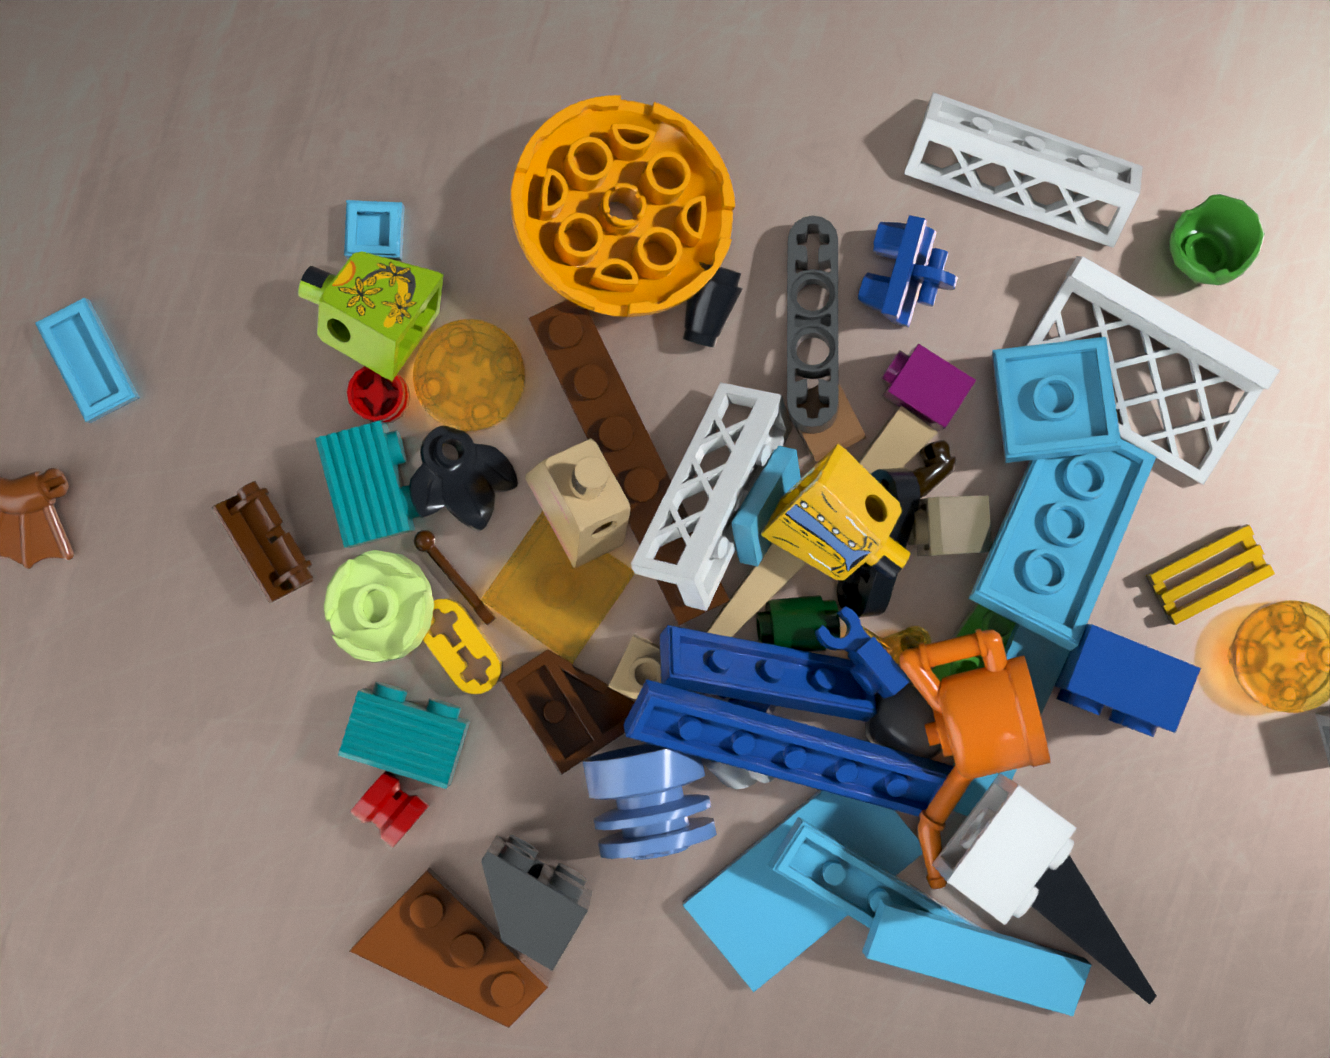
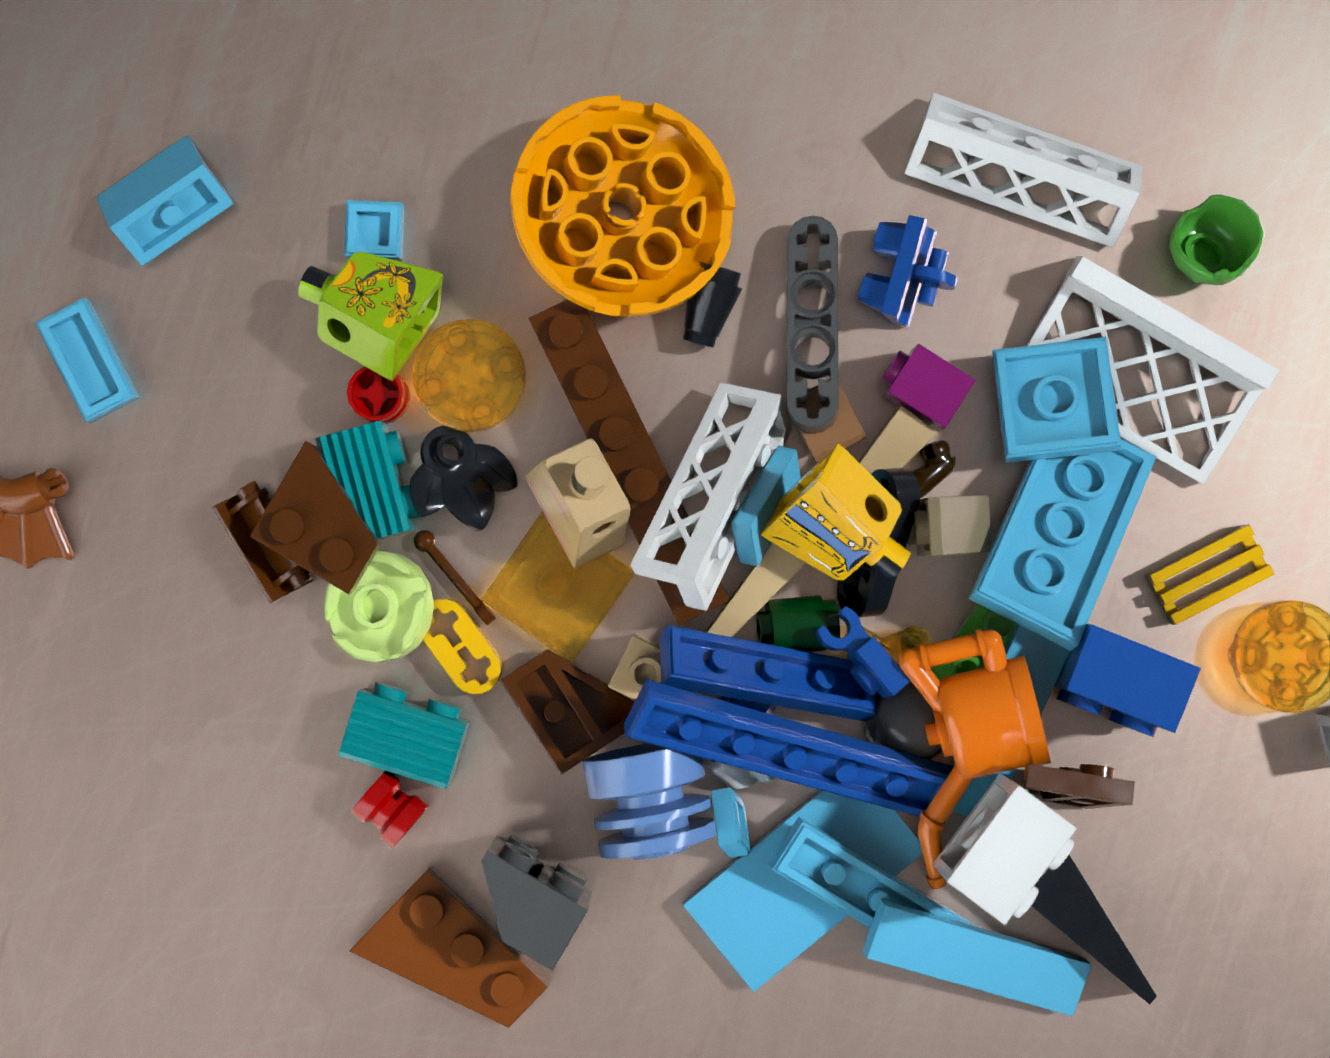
(163, 201): none -> medium azure panel
(317, 523): none -> reddish brown wing
(731, 822): none -> medium azure tile
(1083, 787): none -> reddish brown wing

